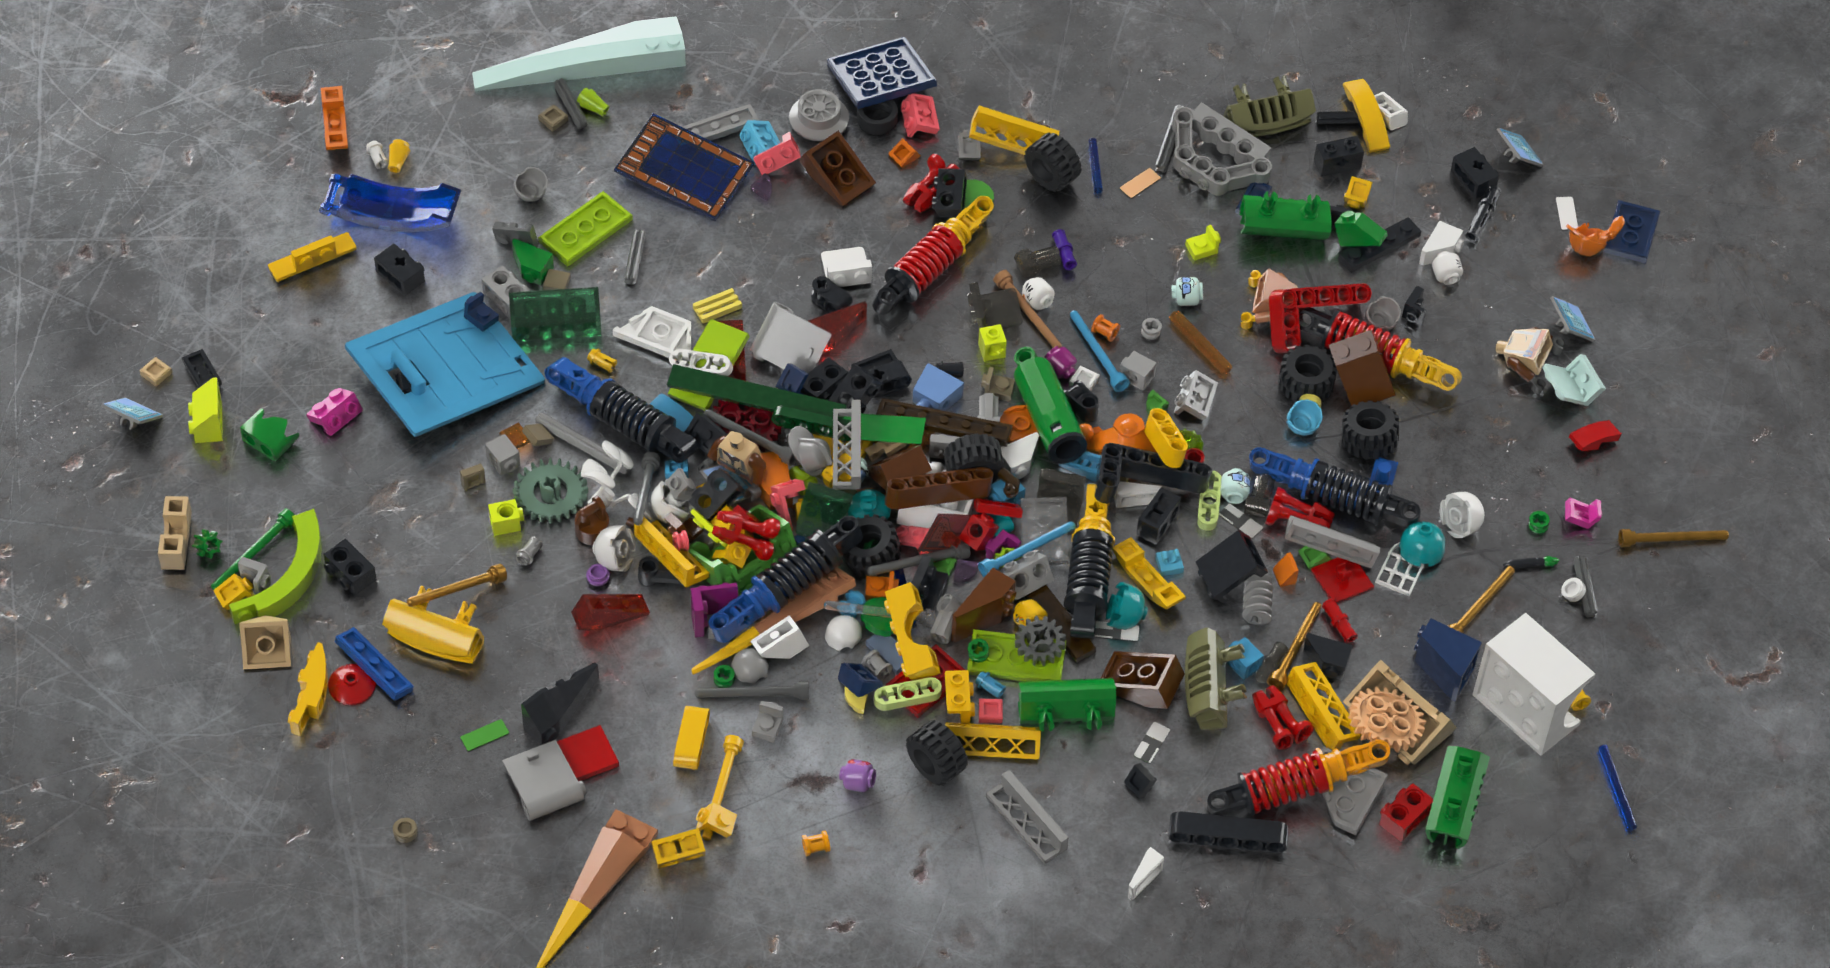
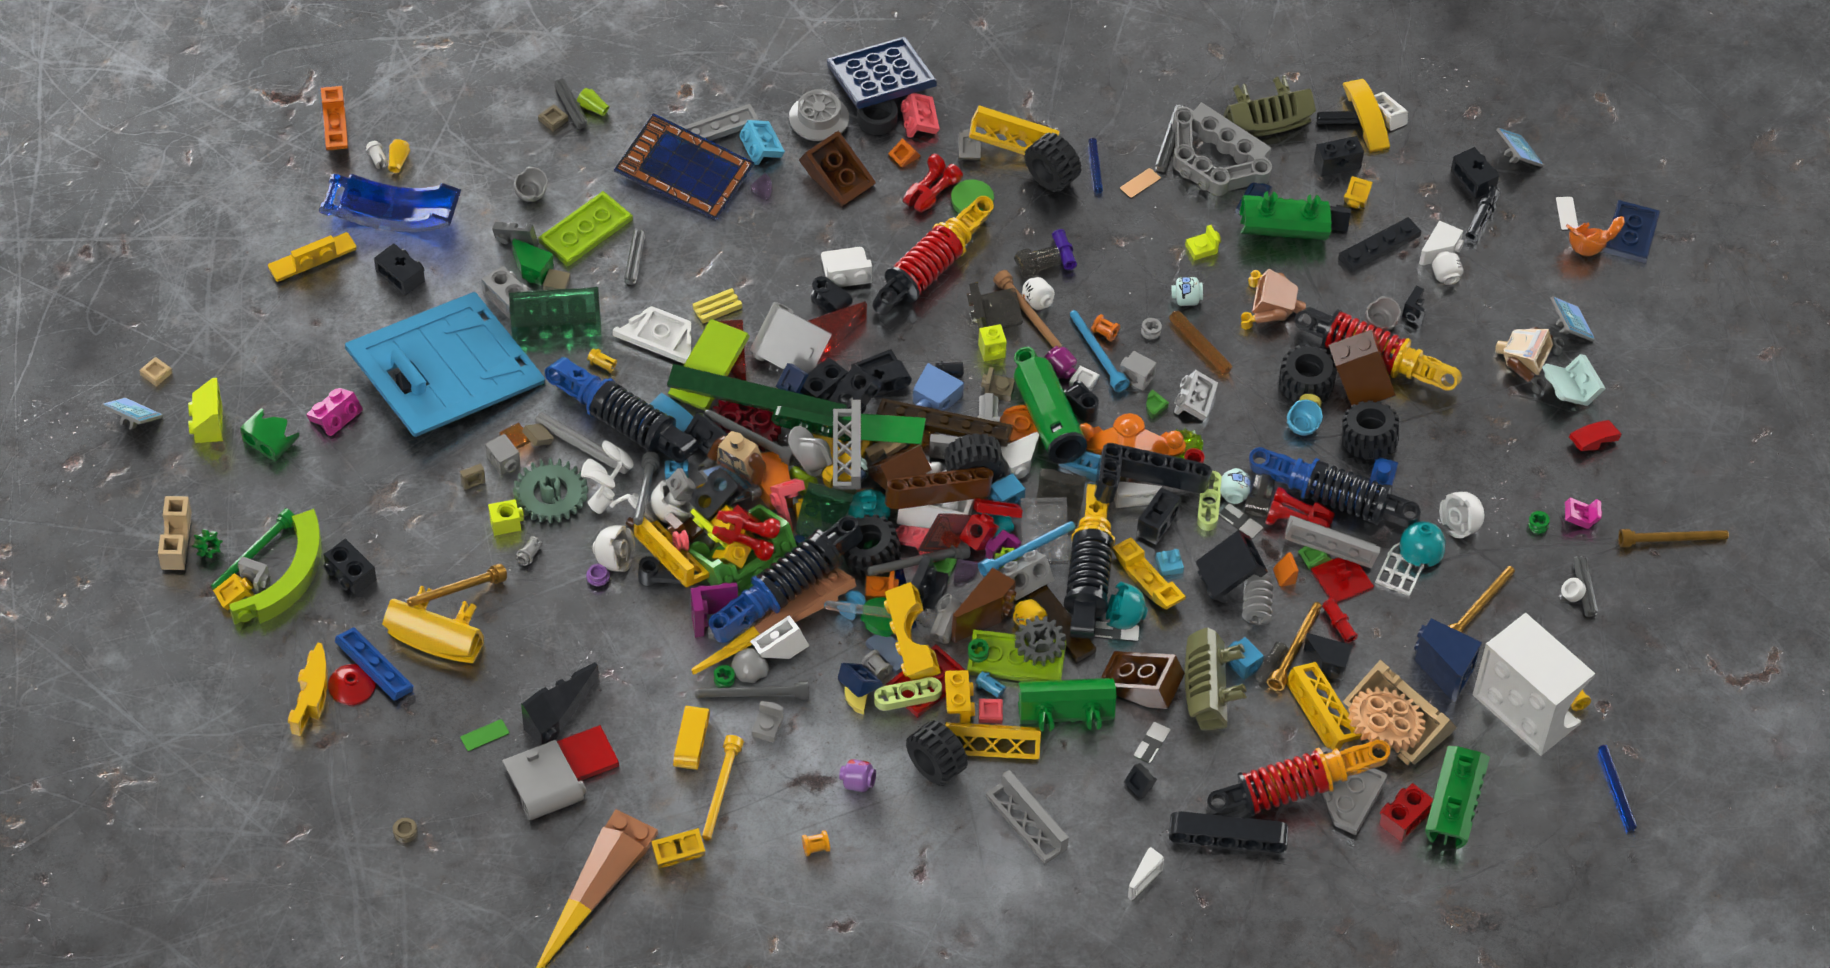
(200, 368): black plate -> none
(265, 643): tan slope -> none
(479, 313): dark blue bracket -> none
(591, 520): reddish brown piece -> none
(607, 610): clear red slope -> none
(619, 50): light aqua wedge -> none
(694, 356): white beam -> none
(716, 819): yellow bracket -> none
(778, 155): coral bracket -> none
(843, 632): white hair -> none
(954, 192): black brick -> none
(1011, 483): dark brown arm -> none
(1165, 438): yellow beam -> none
(1276, 703): red piece -> none
(1289, 309): red beam -> none
(1358, 230): green slope -> none
(1531, 562): black piece -> none

